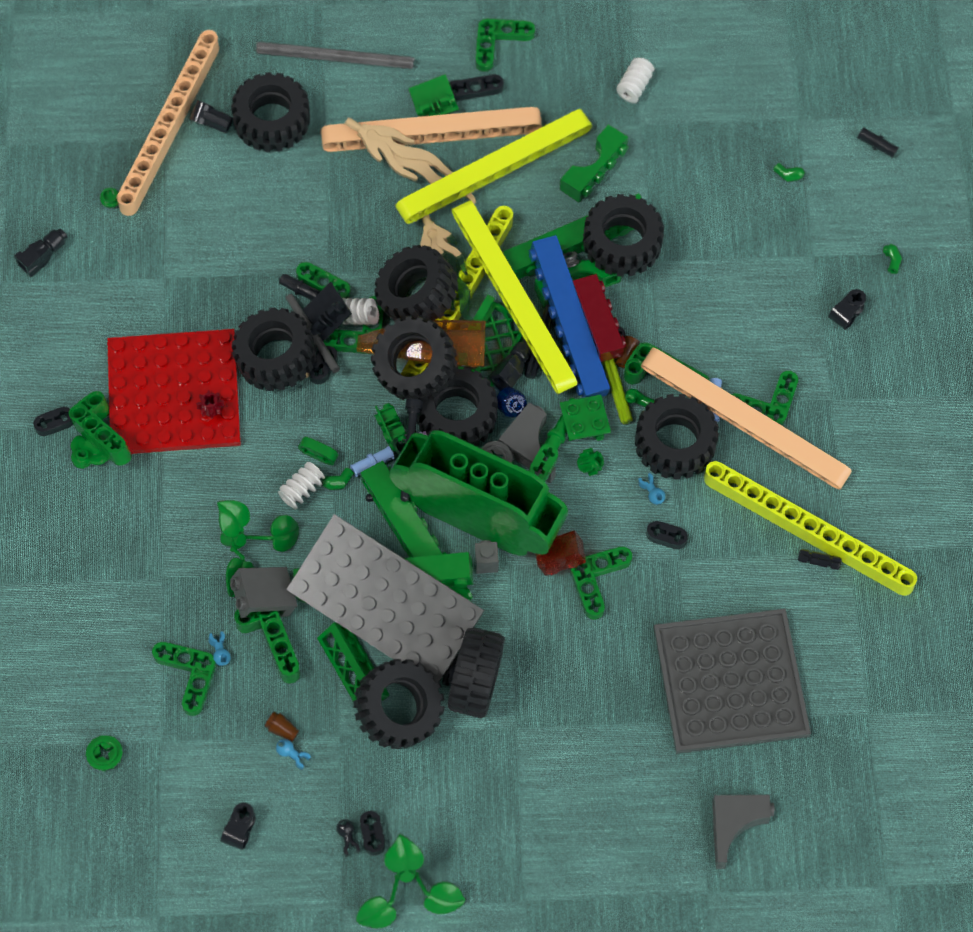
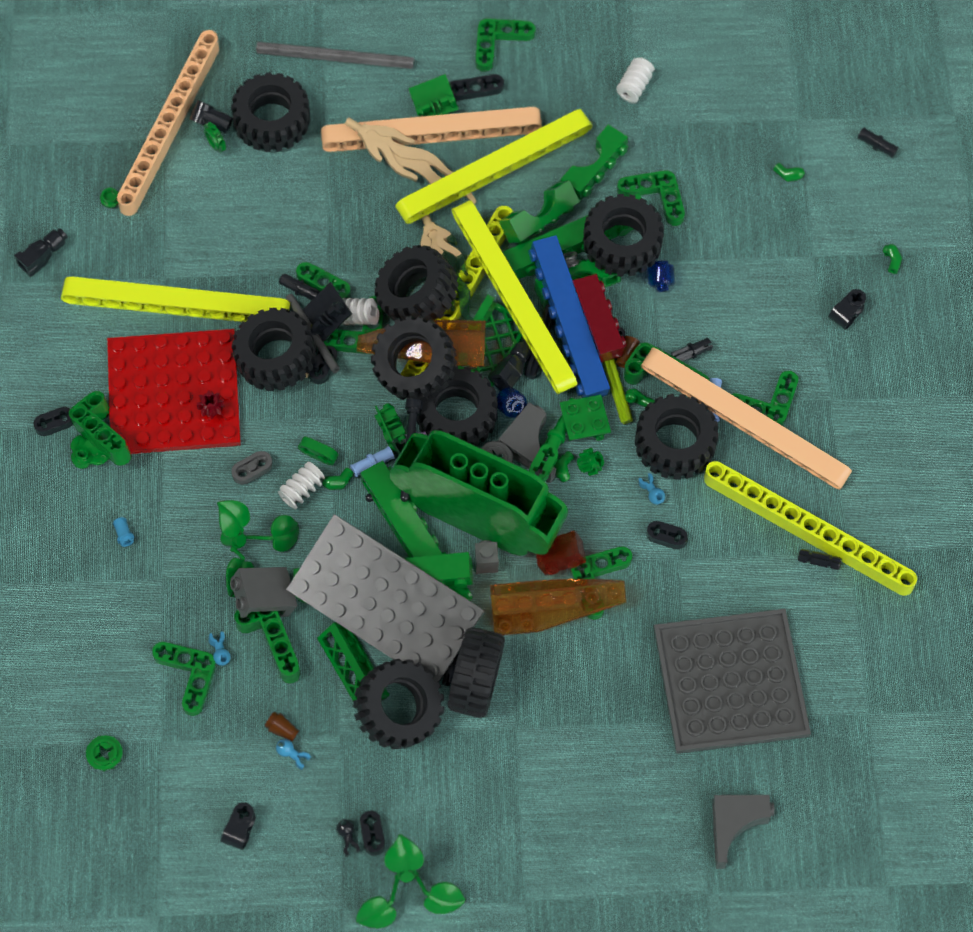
(124, 538): none -> dark azure pin
(166, 299): none -> neon yellow beam
(214, 137): none -> green gear
(250, 467): none -> dark grey plate
(549, 603): none -> clear orange wedge
(557, 200): none -> green arch
(562, 468): none -> green arm
(661, 276): none -> clear blue head
(662, 188): none -> green beam
(692, 350): none -> black axle

